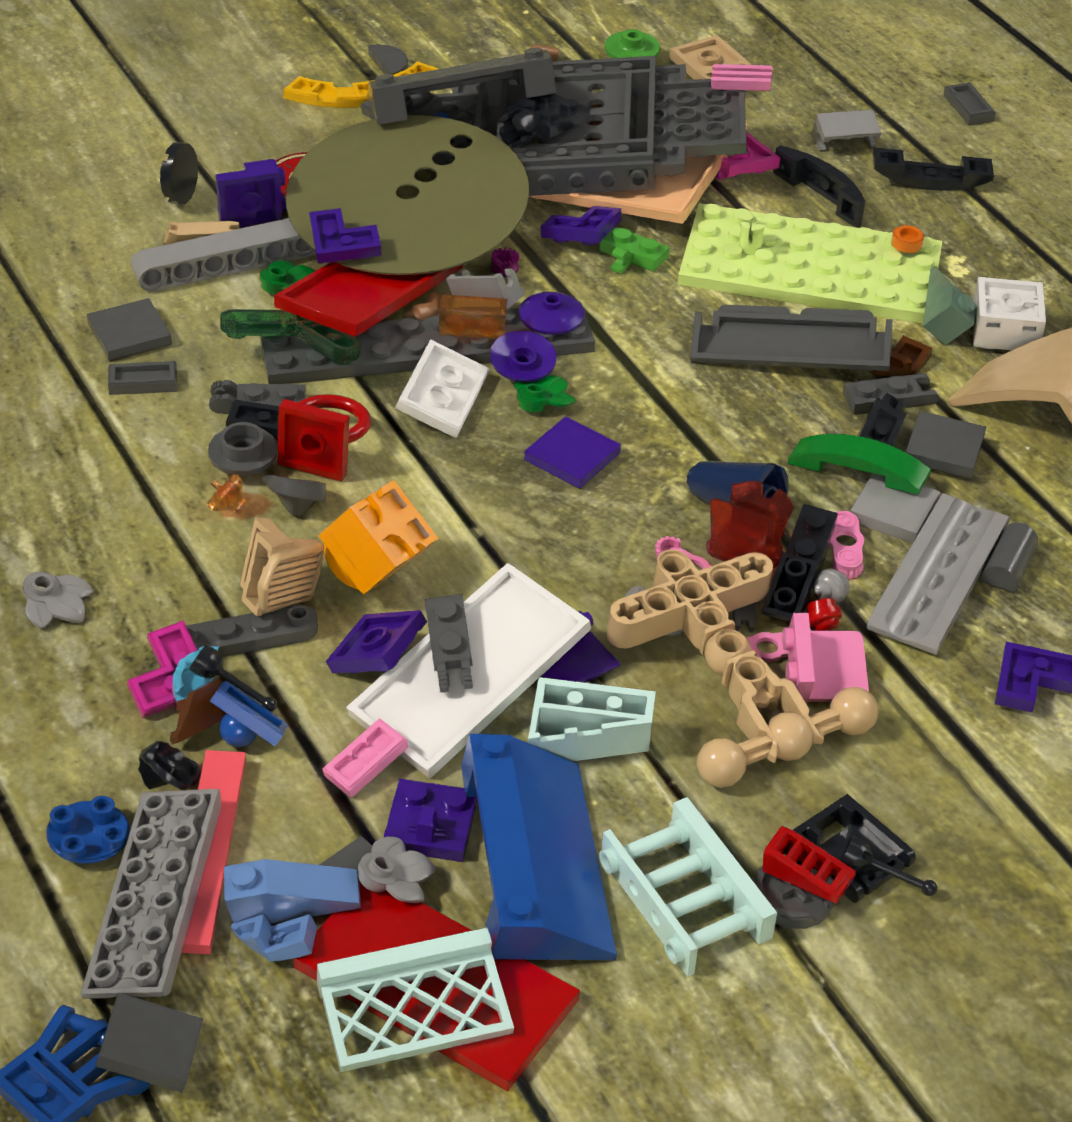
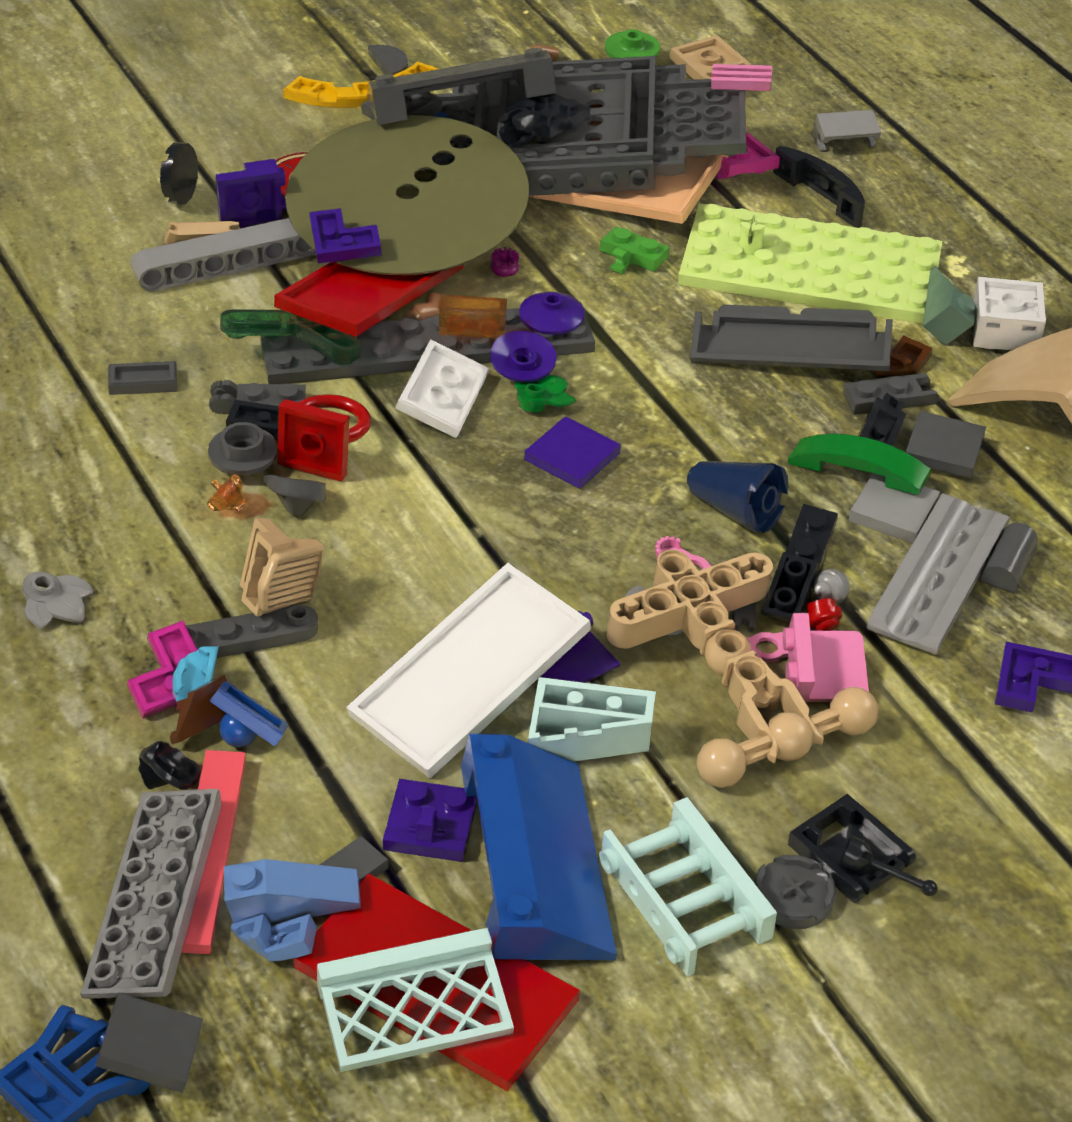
(87, 830): blue dish -> none
(129, 329): dark grey tile -> none
(210, 664): black hinge -> none
(282, 275): green plate -> none
(365, 758): bright pink plate -> none
(375, 538): light orange piece -> none
(376, 642): dark purple hinge -> none
(395, 870): light grey plate -> none
(449, 639): dark grey hinge -> none
(487, 286): light grey hinge -> none
(588, 229): dark purple plate -> none
(748, 523): clear red piece -> none
(799, 848): red slope -> none
(847, 558): bright pink piece -> none
(907, 239): orange tile -> none
(932, 176): black slope -> none
(969, 103): dark grey tile -> none

